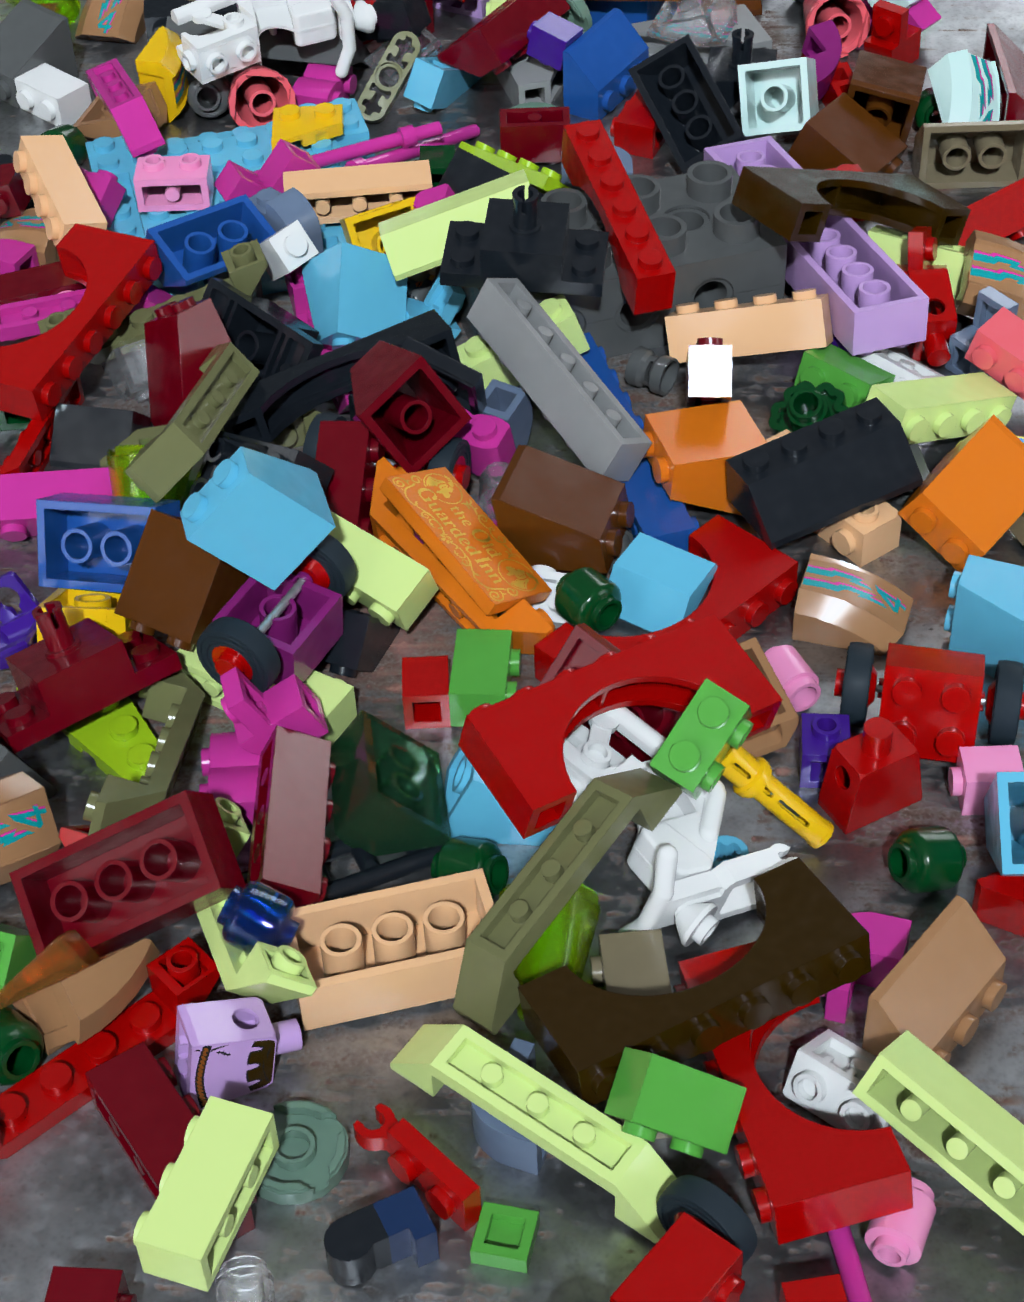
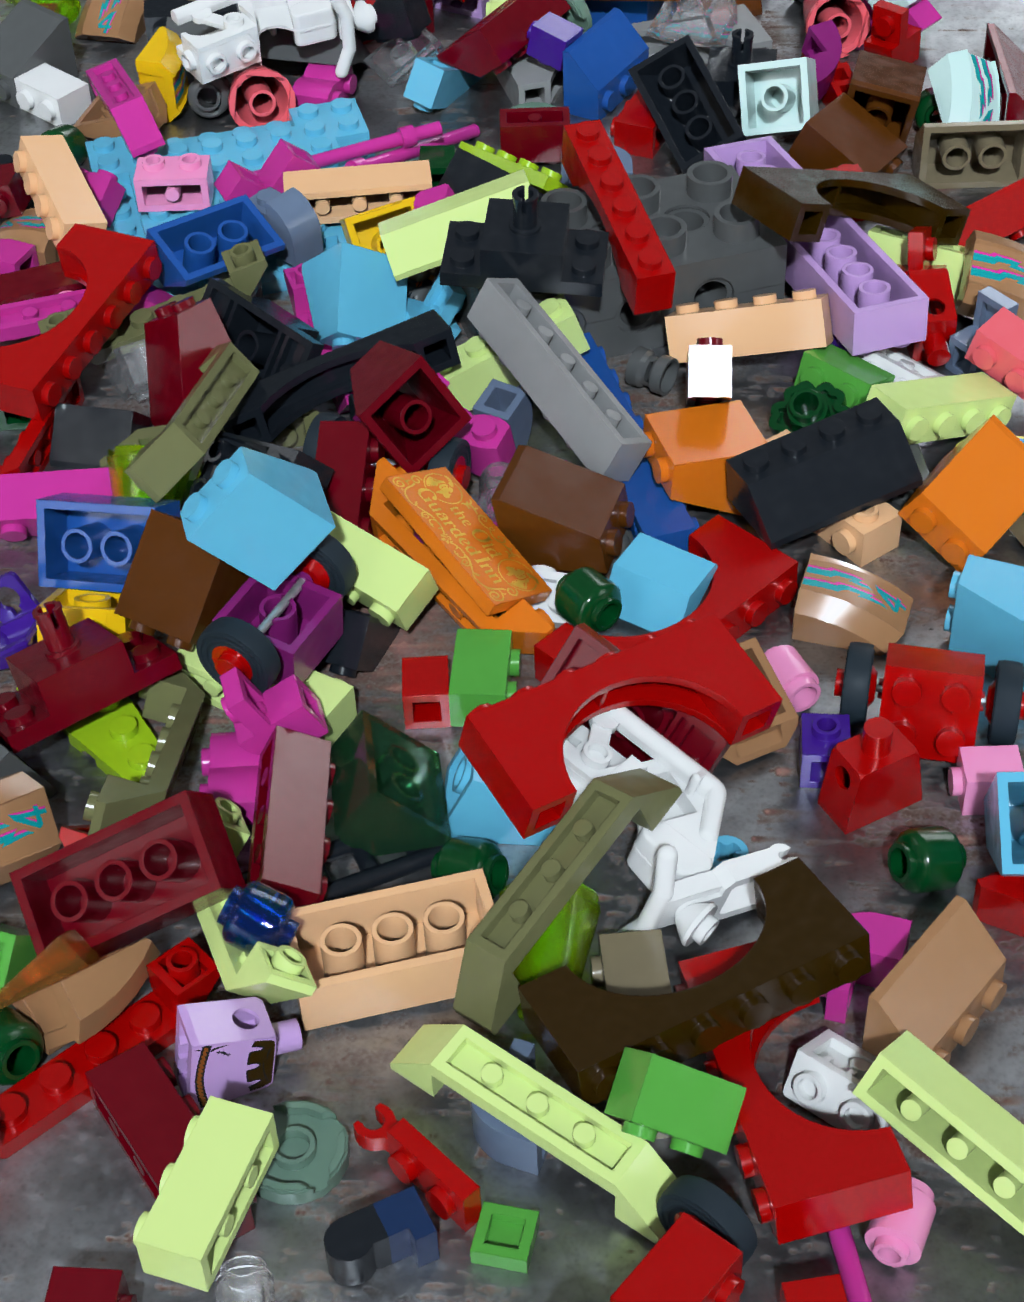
(287, 250): white brick -> none
(307, 123): yellow wing -> none
(408, 60): olive beam -> none
(460, 379): black plate -> none
(702, 739): bright green brick -> none
(756, 781): yellow pin -> none

